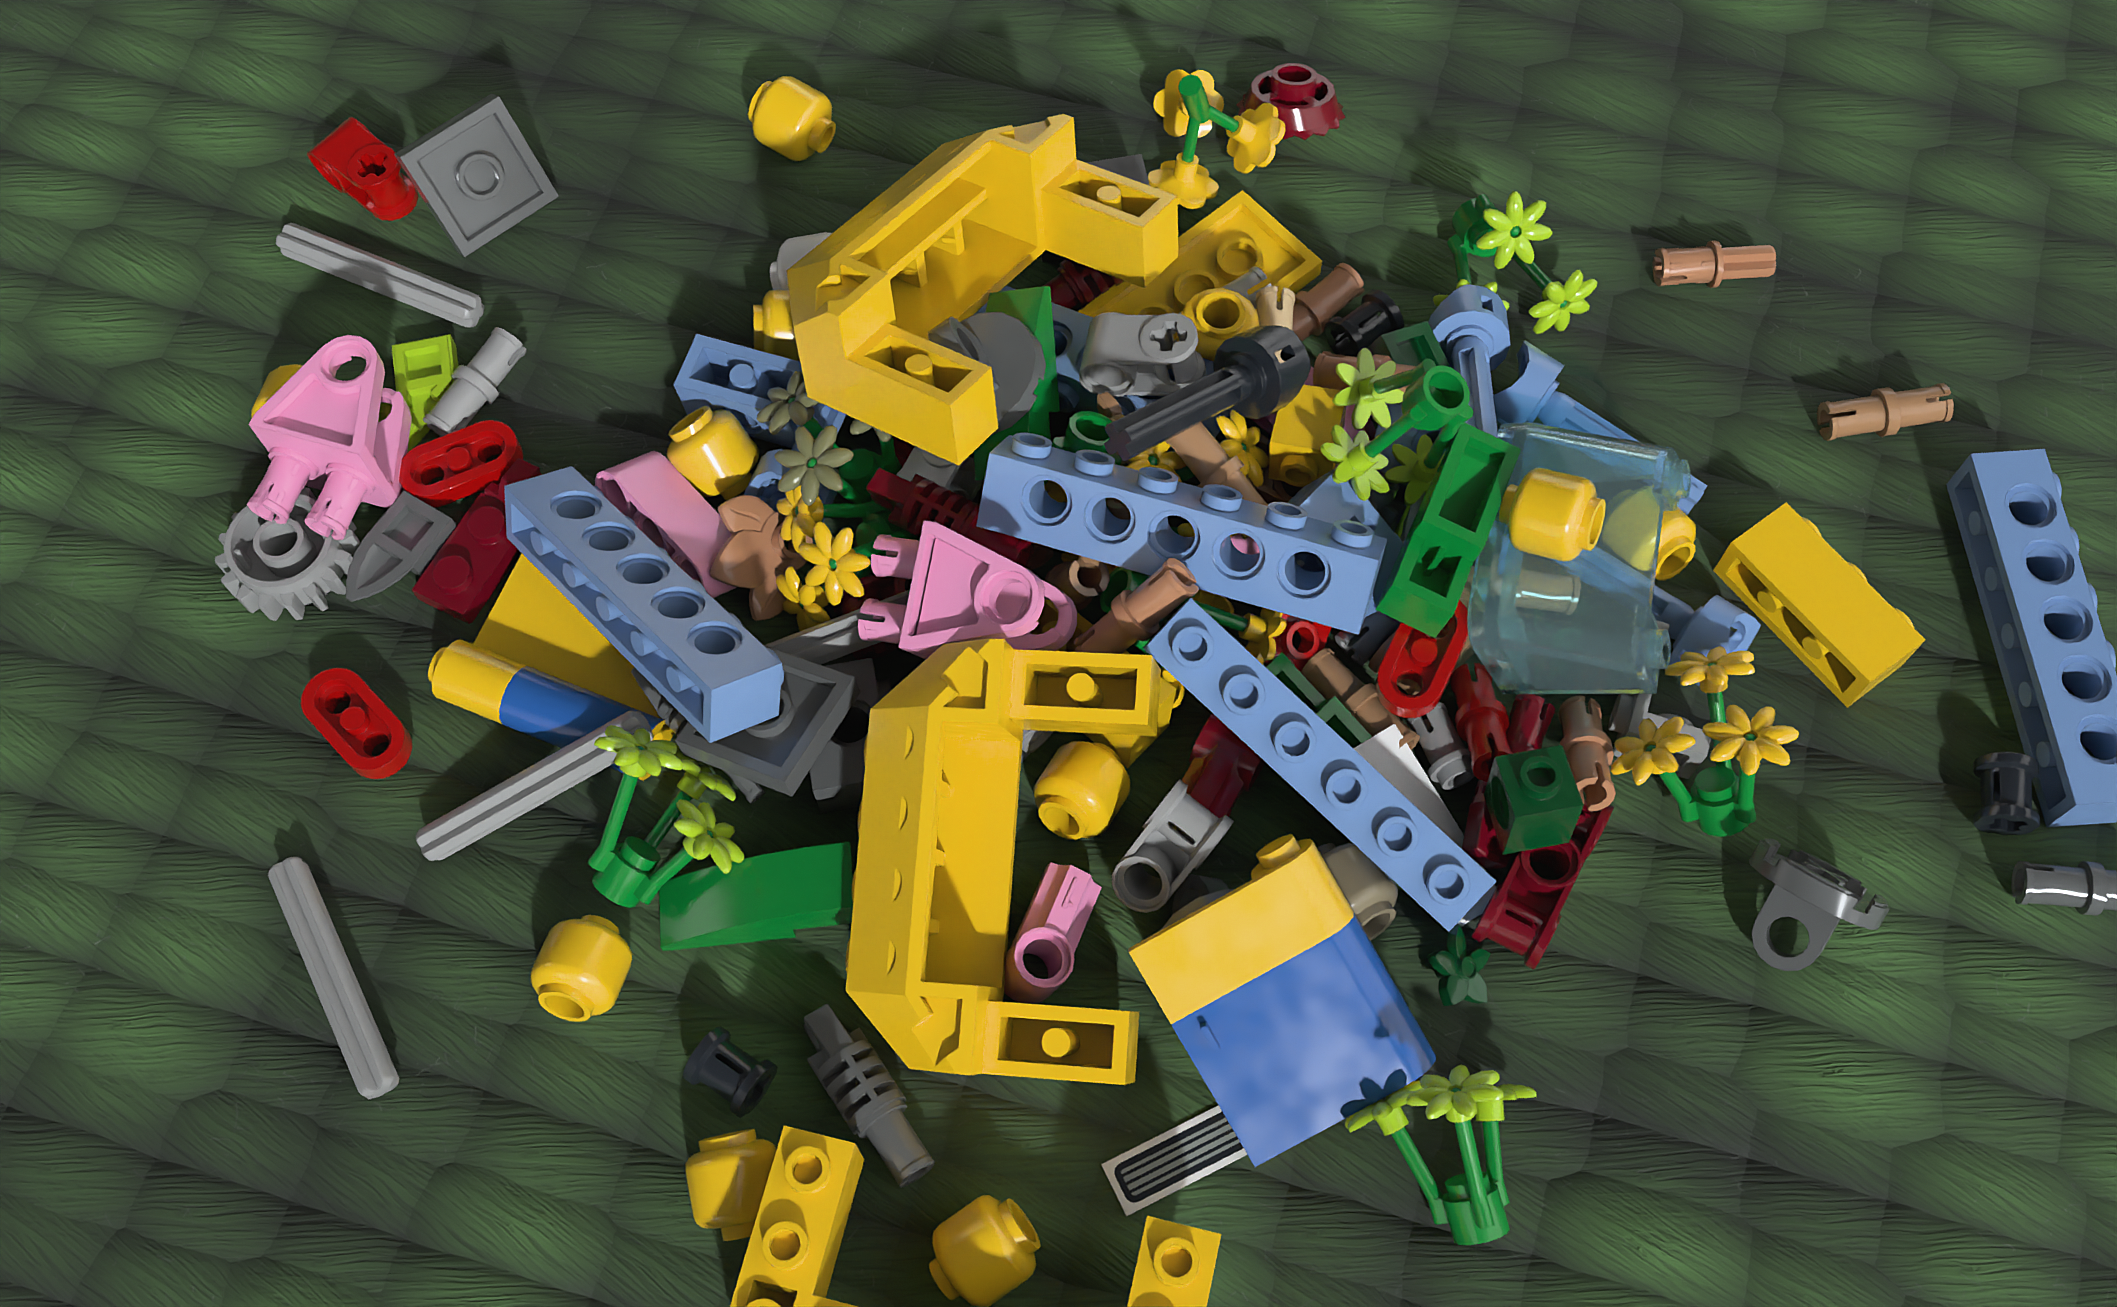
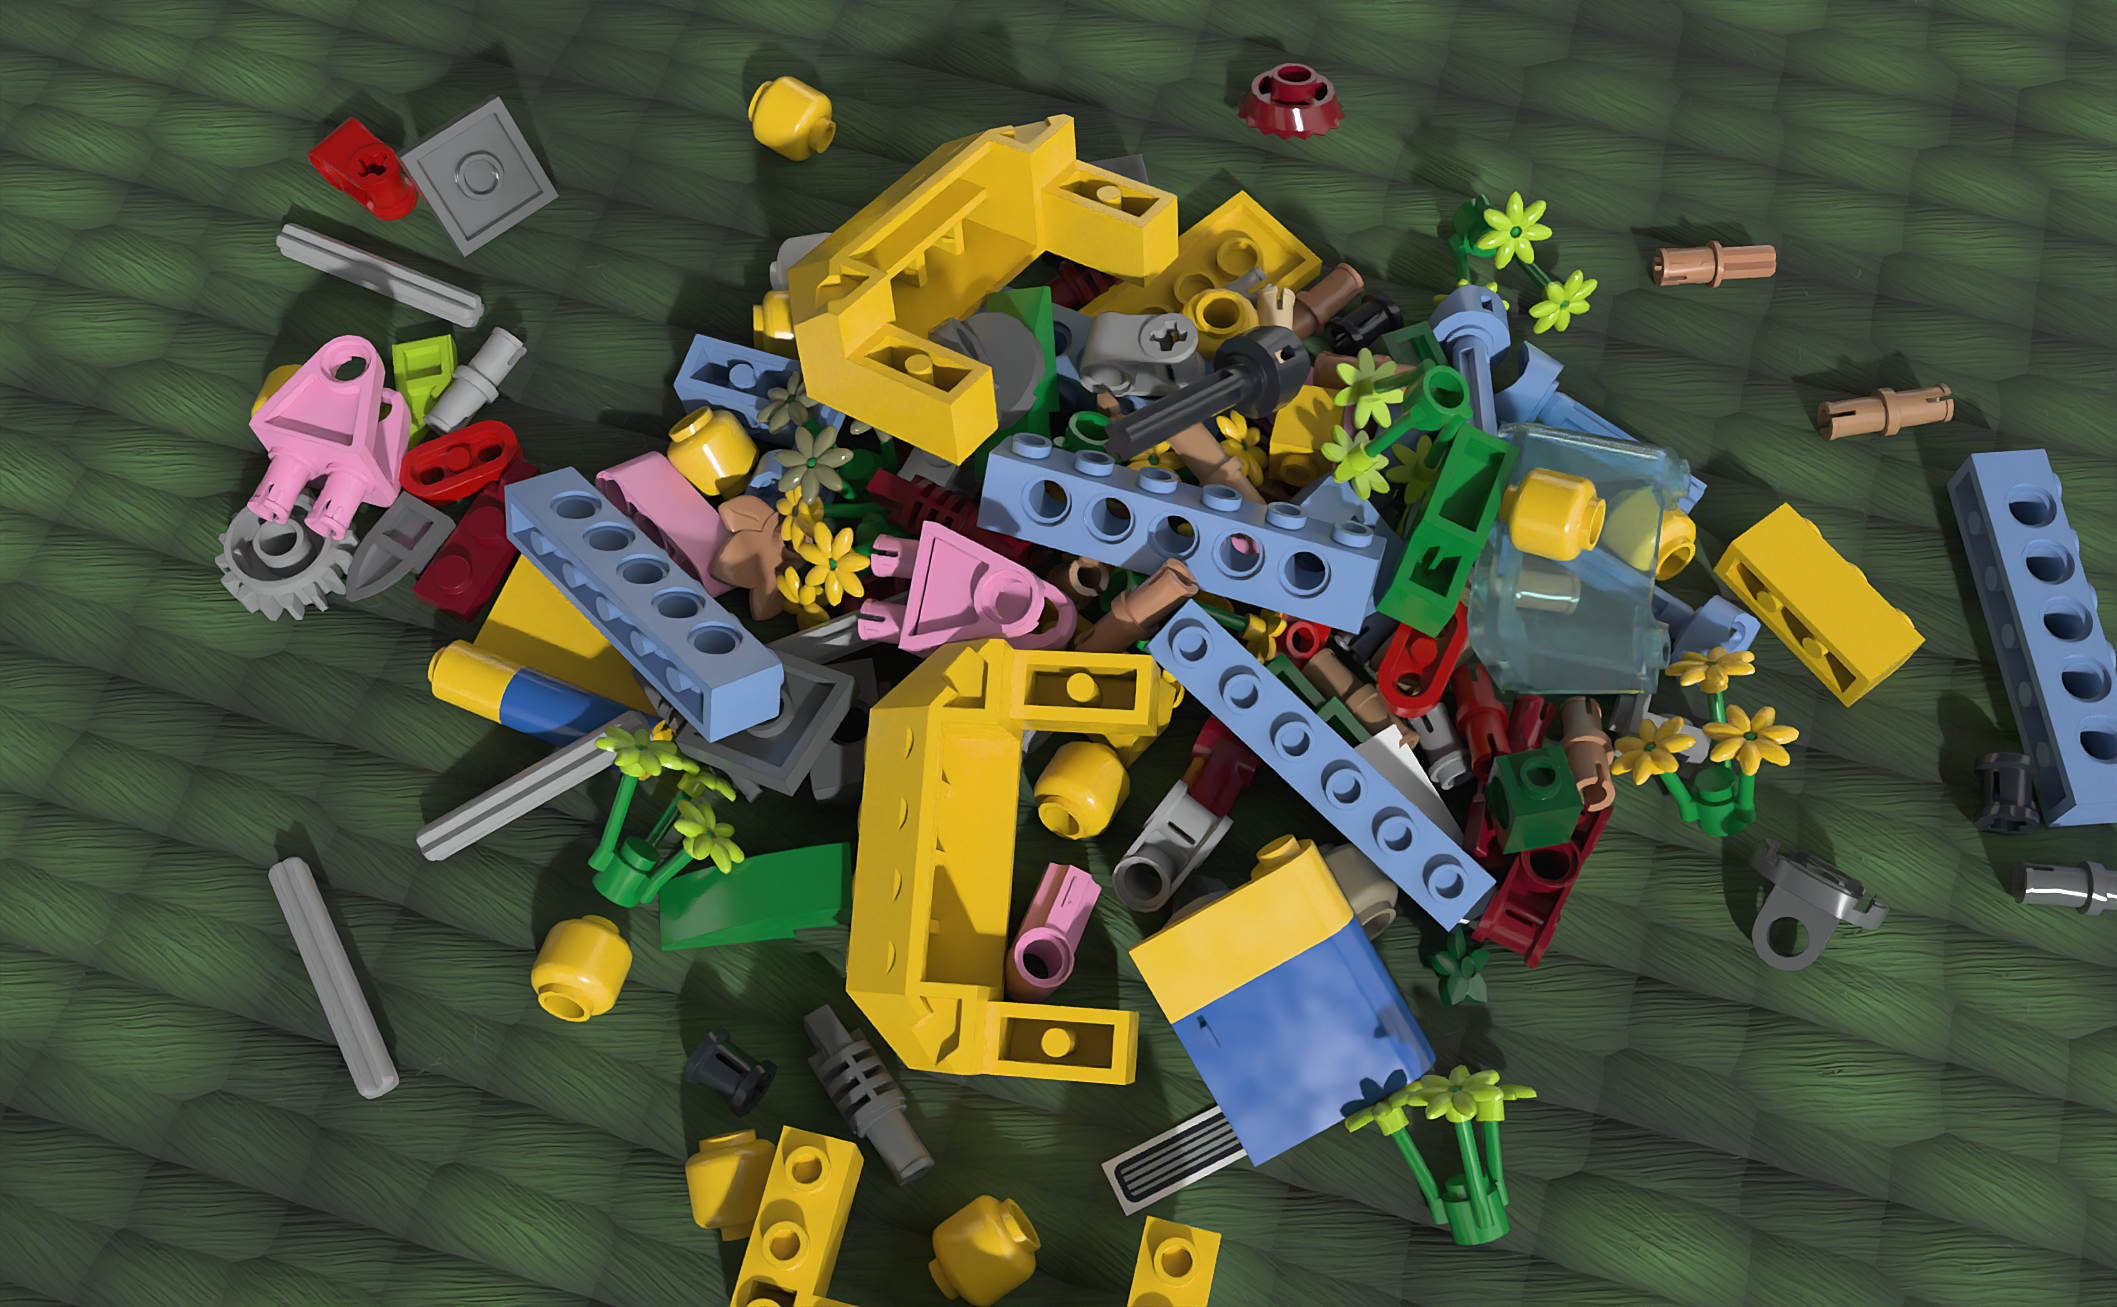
(359, 726): red plate -> none
(1189, 108): yellow plant -> none

